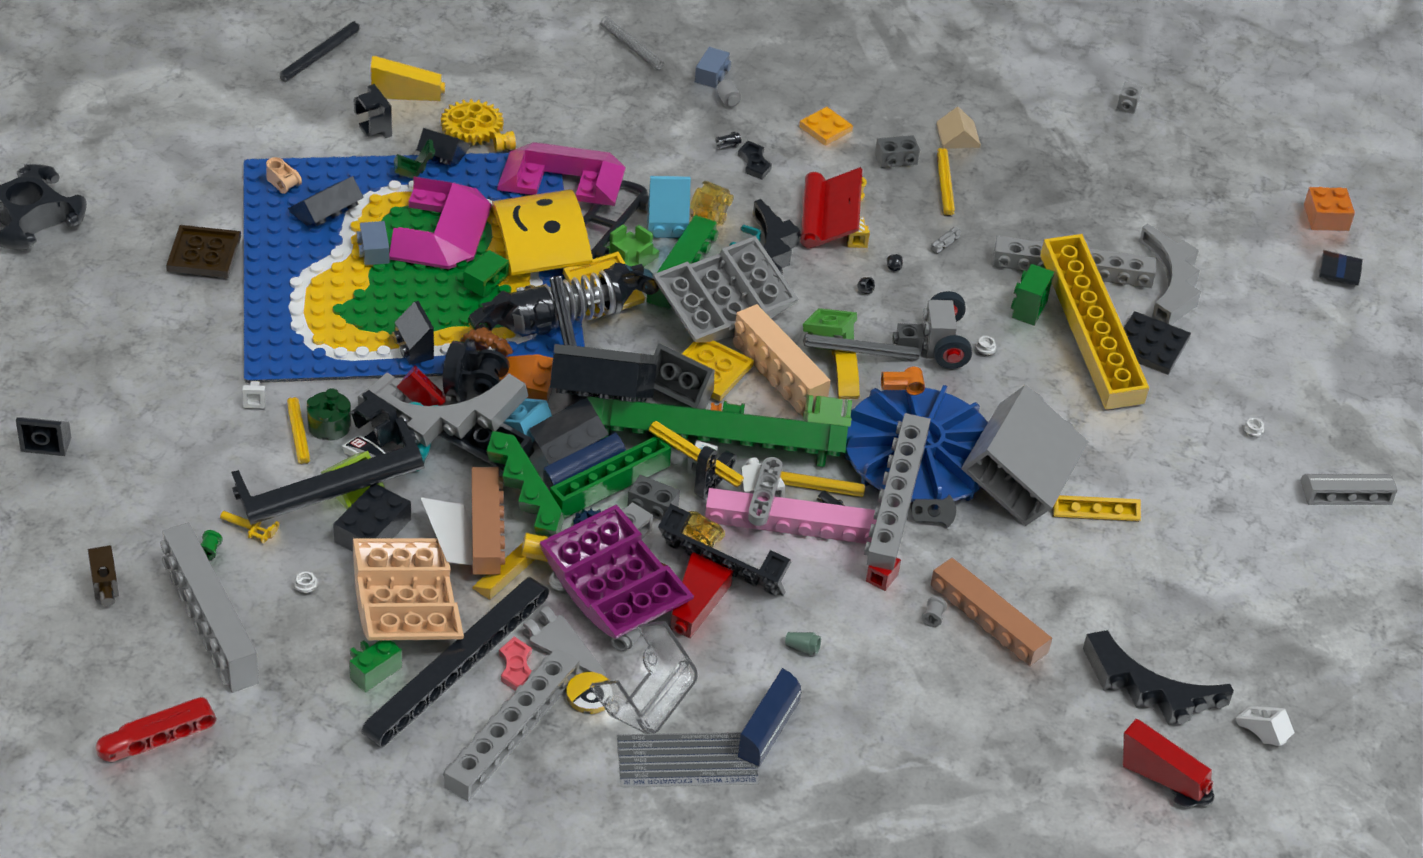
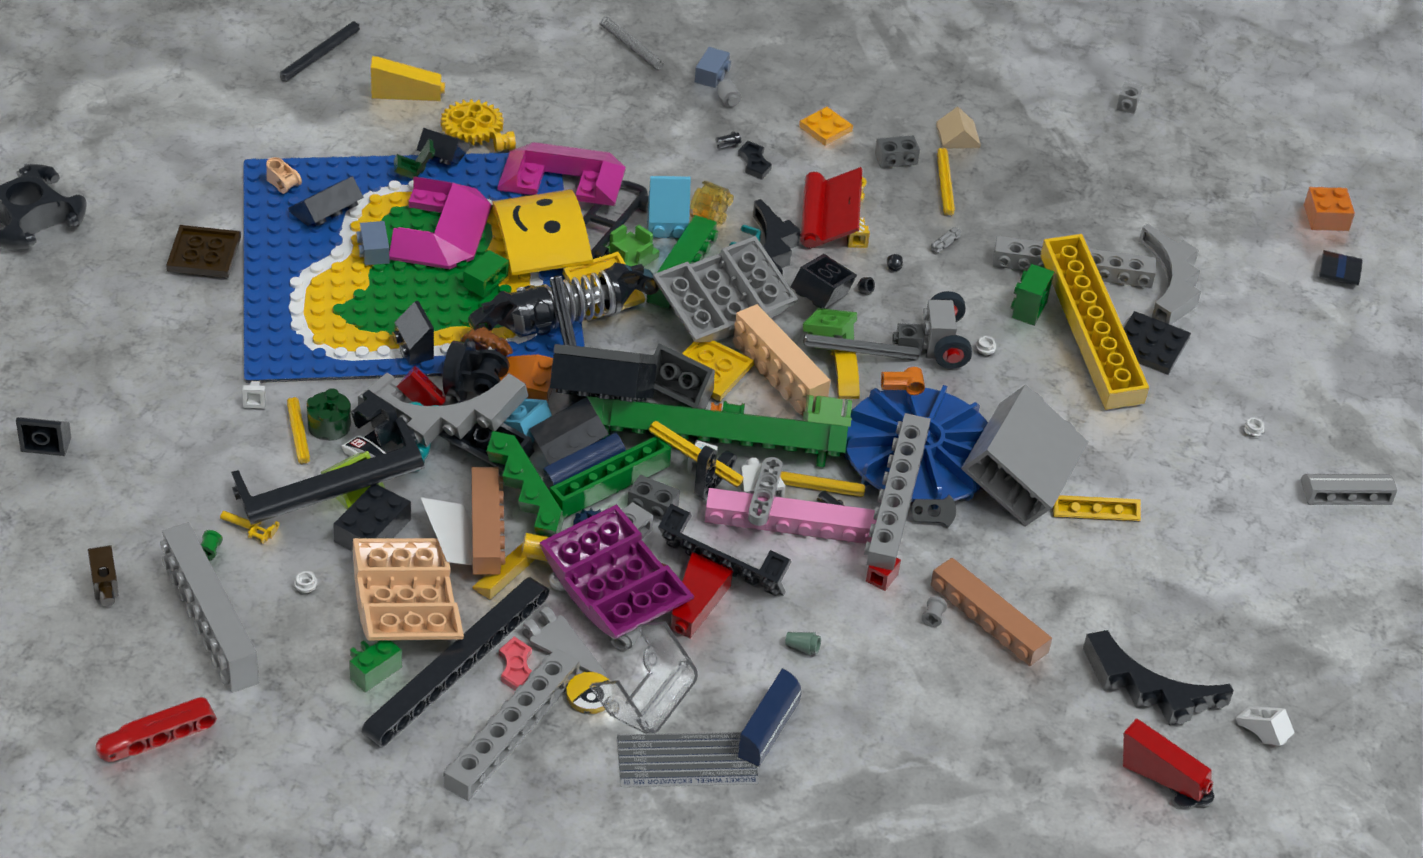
(378, 111): black panel -> none
(702, 529): clear yellow piece -> none
(823, 281): none -> black brick

